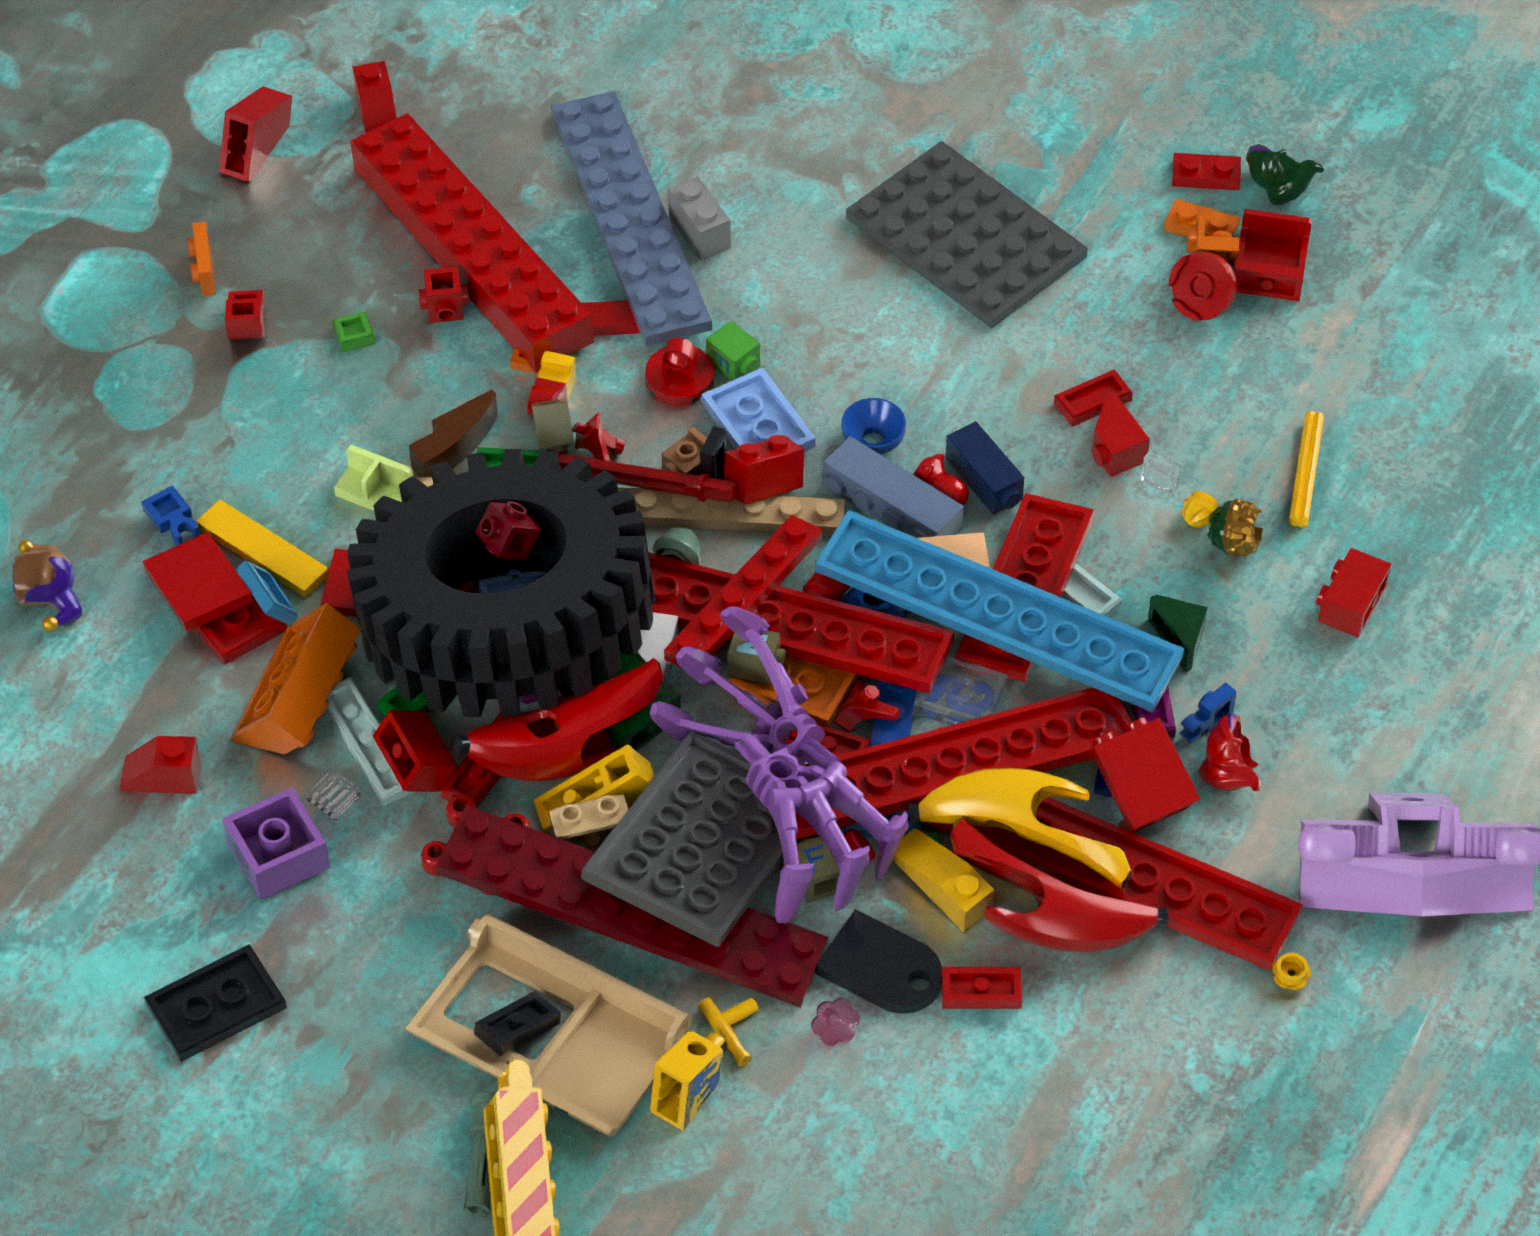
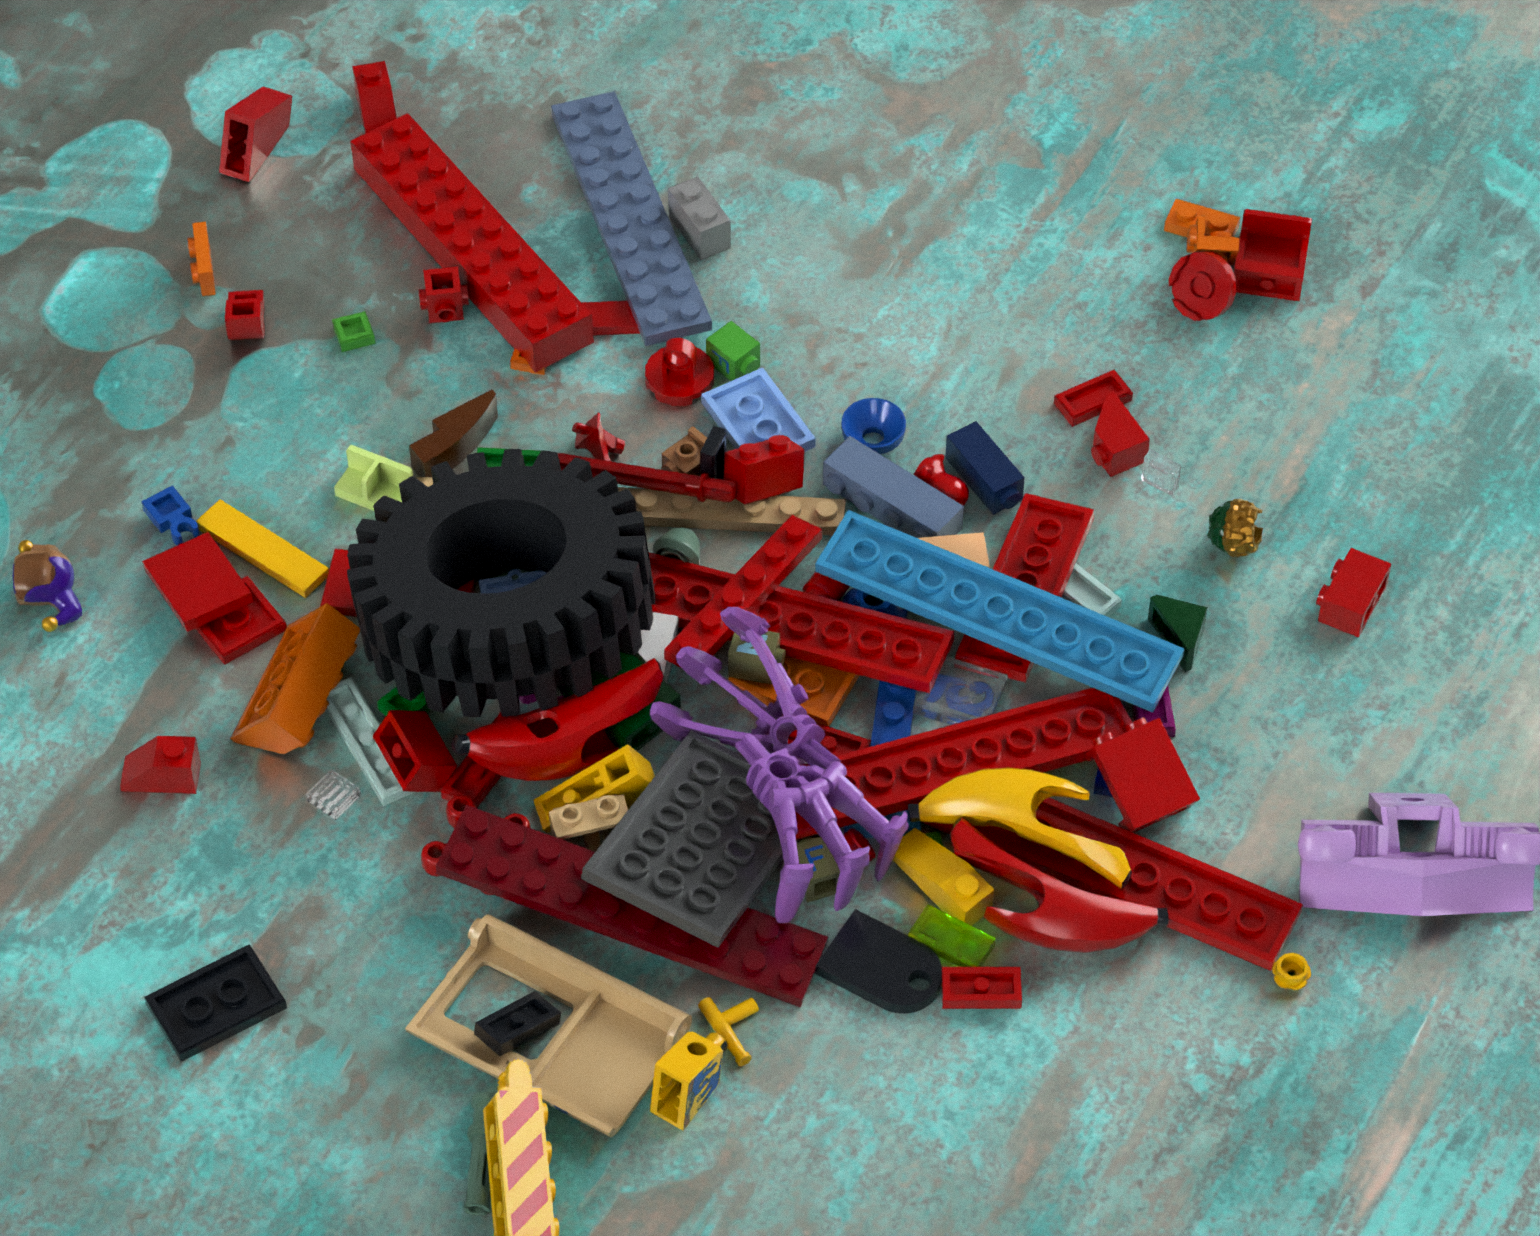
(267, 592): dark azure tile -> none
(276, 843): medium lavender brick -> none
(508, 531): dark red brick -> none
(552, 425): olive brick -> none
(554, 379): leg -> none
(835, 1021): clear pink plant -> none
(864, 704): red piece -> none
(952, 938): none -> clear neon green plate
(966, 234): dark grey plate -> none
(1198, 508): yellow plate -> none
(1206, 171): red plate -> none
(1211, 708): blue plate -> none
(1228, 757): red hair -> none
(1280, 174): dark green hair -> none
(1306, 469): yellow axle -> none

